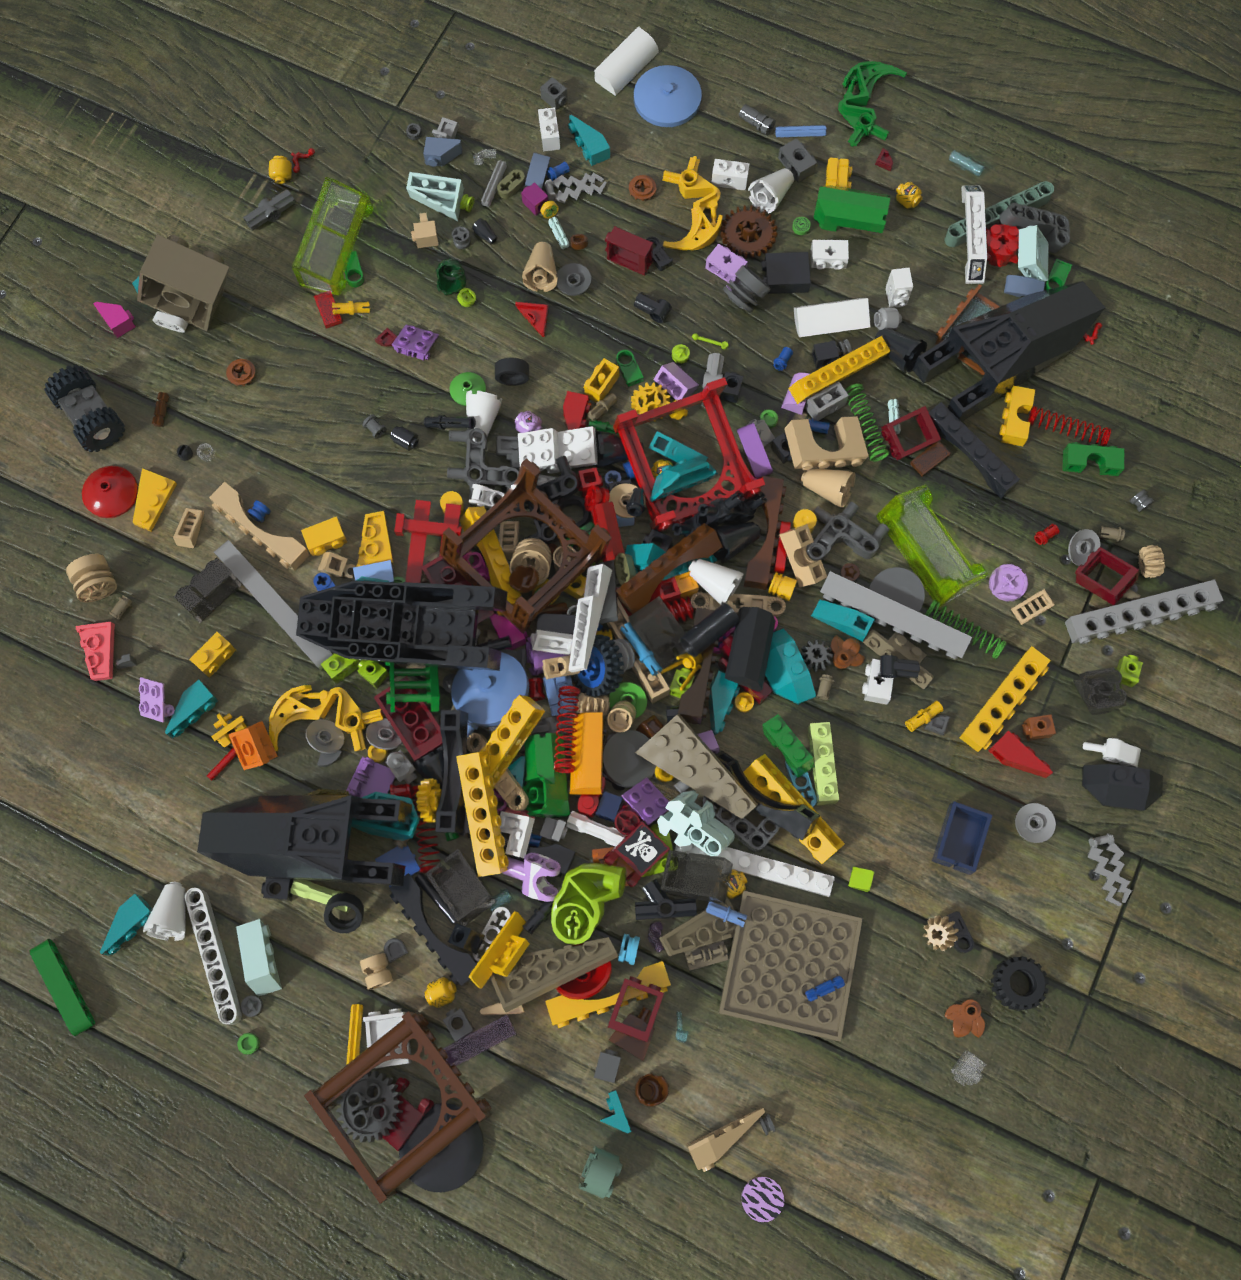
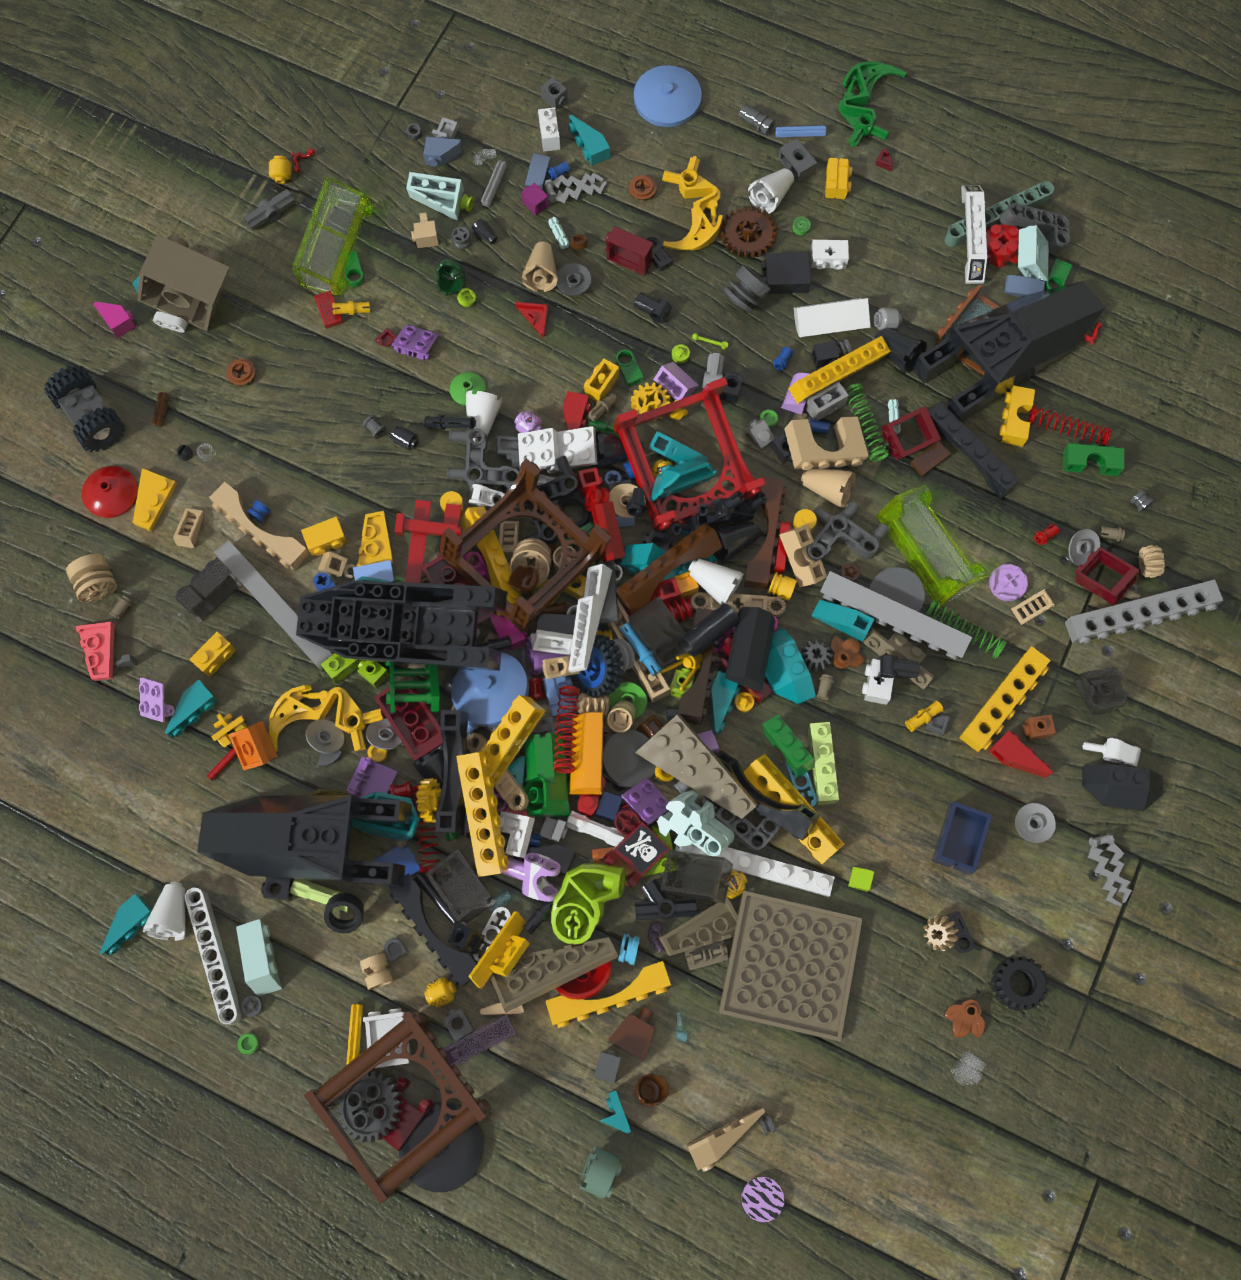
(62, 987): green beam -> none
(401, 767): light grey hips -> none
(511, 371): black tyre -> none
(512, 185): olive beam -> none
(549, 209): tile -> none
(624, 567): olive beam -> none
(626, 61): white brick -> none
(628, 1030): dark red window -> none
(724, 263): lavender brick -> none
(726, 913): medium blue axle -> none
(730, 174): white brick -> none
(754, 450): medium lavender beam -> none
(825, 988): blue axle -> none
(851, 209): green brick -> none
(899, 287): white brick -> none
(908, 195): yellow head -> none
(966, 163): clear light blue pin -> none
(1129, 677): lime brick -> none

